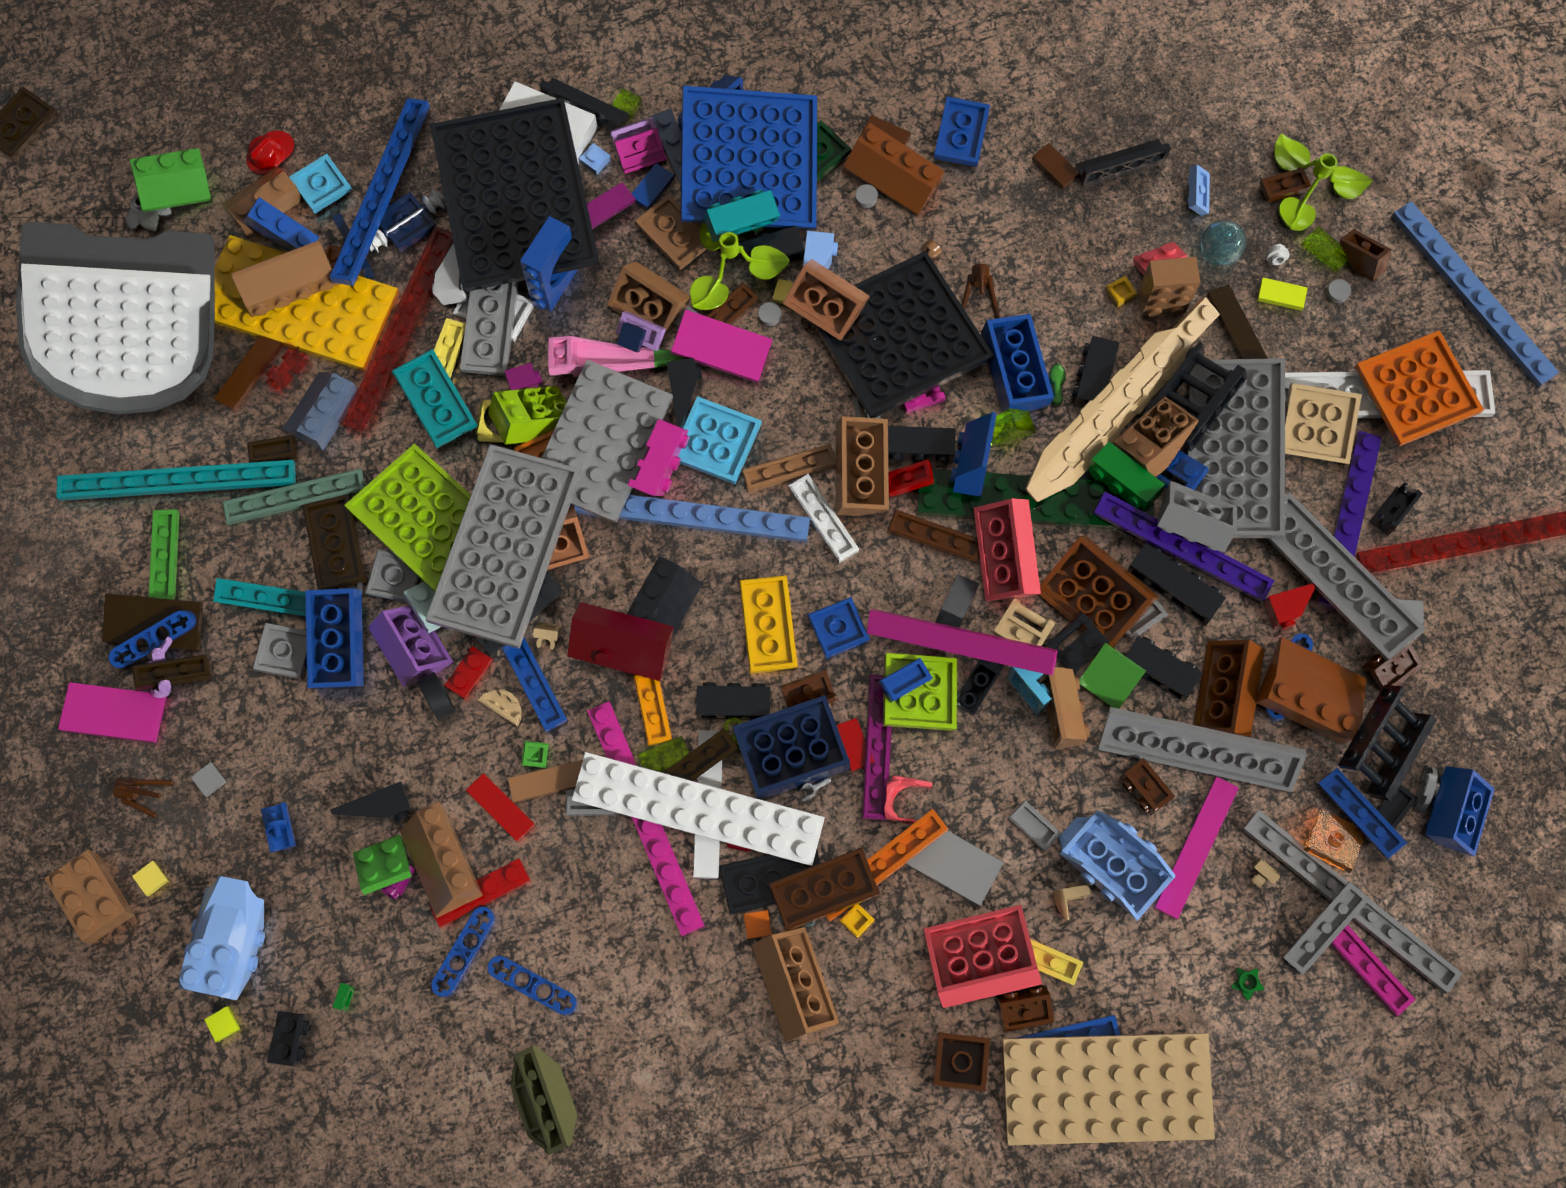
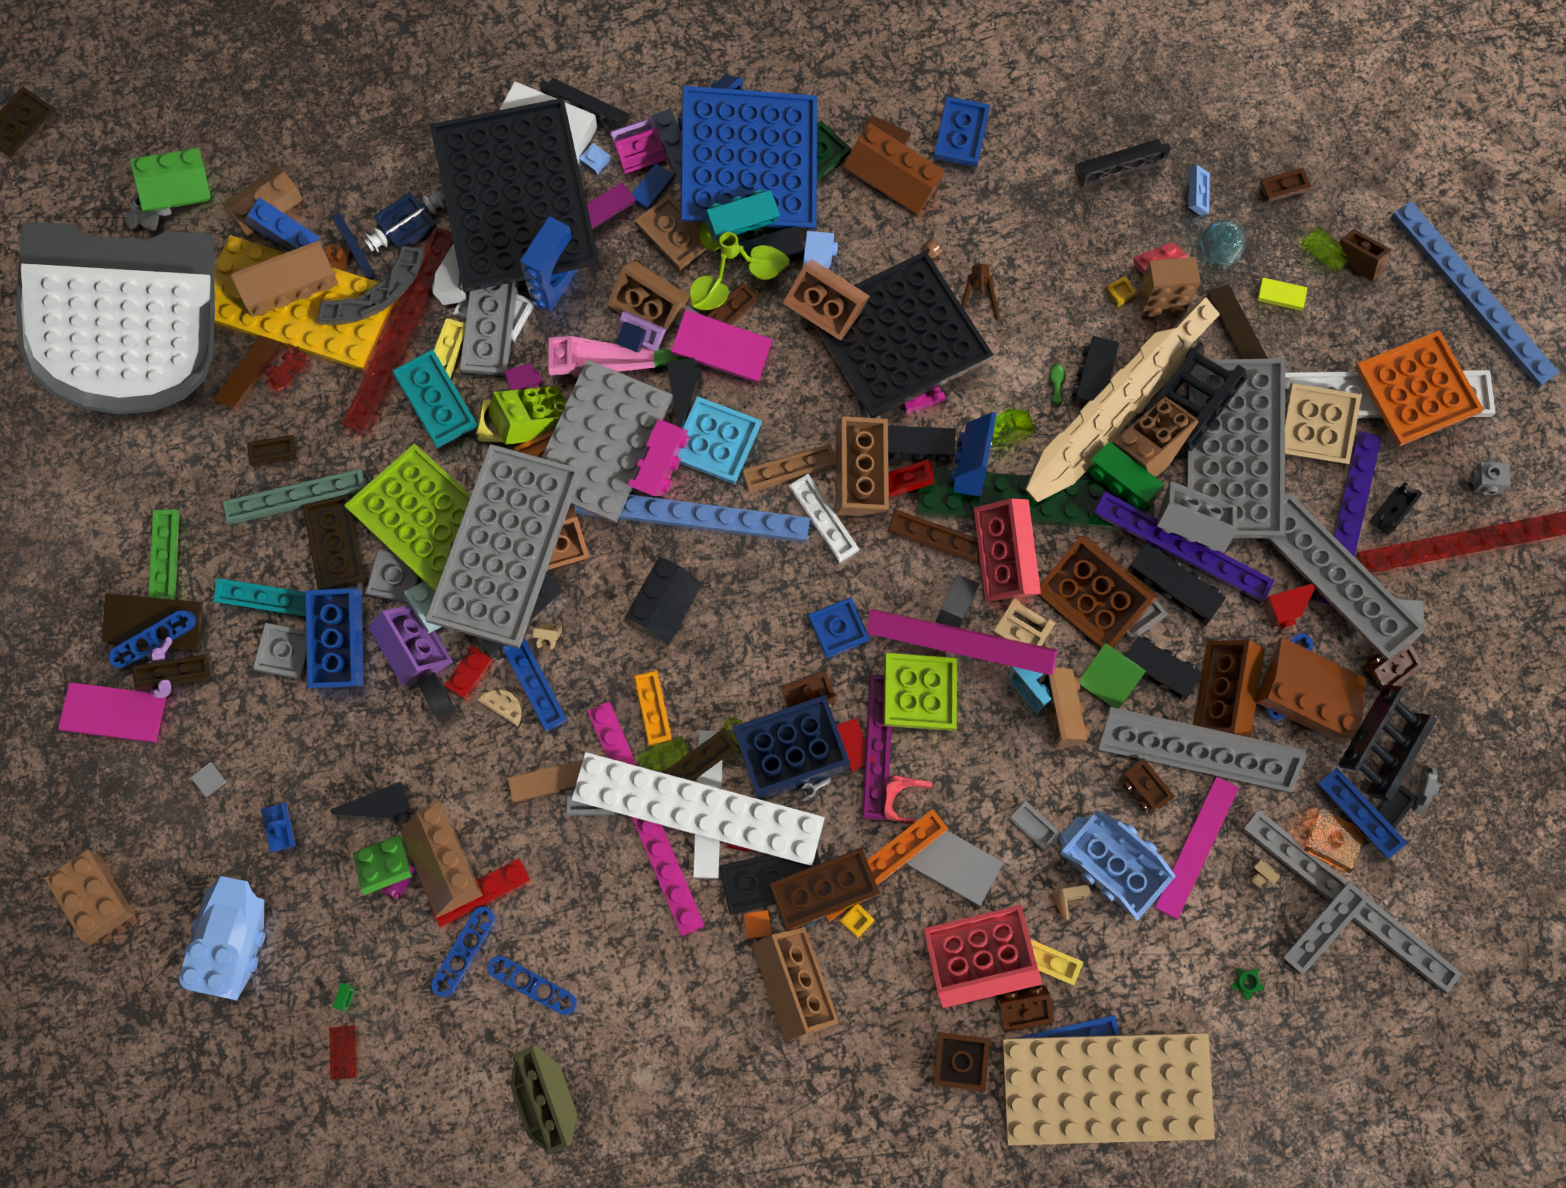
(130, 789): reddish brown plant -> none
(150, 878): light yellow tile -> none
(176, 480): teal plate -> none
(222, 1024): neon yellow tile -> none
(269, 151): red piece -> none
(289, 1039): black bracket -> none
(320, 183): medium azure plate -> none
(321, 409): sand blue slope -> none
(343, 1052): none -> clear red tile
(378, 297): none -> dark grey tile
(379, 192): blue plate -> none
(500, 807): red tile -> none
(534, 754): bright green tile -> none
(620, 641): dark red brick -> none
(627, 101): clear neon green tile -> none
(732, 701): black brick -> none
(768, 624): yellow tile -> none
(769, 314): light grey tile -> none
(781, 291): light yellow tile -> none
(866, 196): light grey tile -> none
(905, 680): blue tile -> none
(978, 685): black slope -> none
(1017, 363): blue brick -> none
(1055, 166): reddish brown tile -> none
(1082, 648): black plate -> none
(1186, 470): blue plate -> none
(1277, 254): white plate -> none
(1294, 155): lime plant -> none
(1338, 291): light grey tile -> none
(1372, 971): dark pink tile -> none
(1460, 810): blue slope -> none
(1491, 477): none -> light grey brick

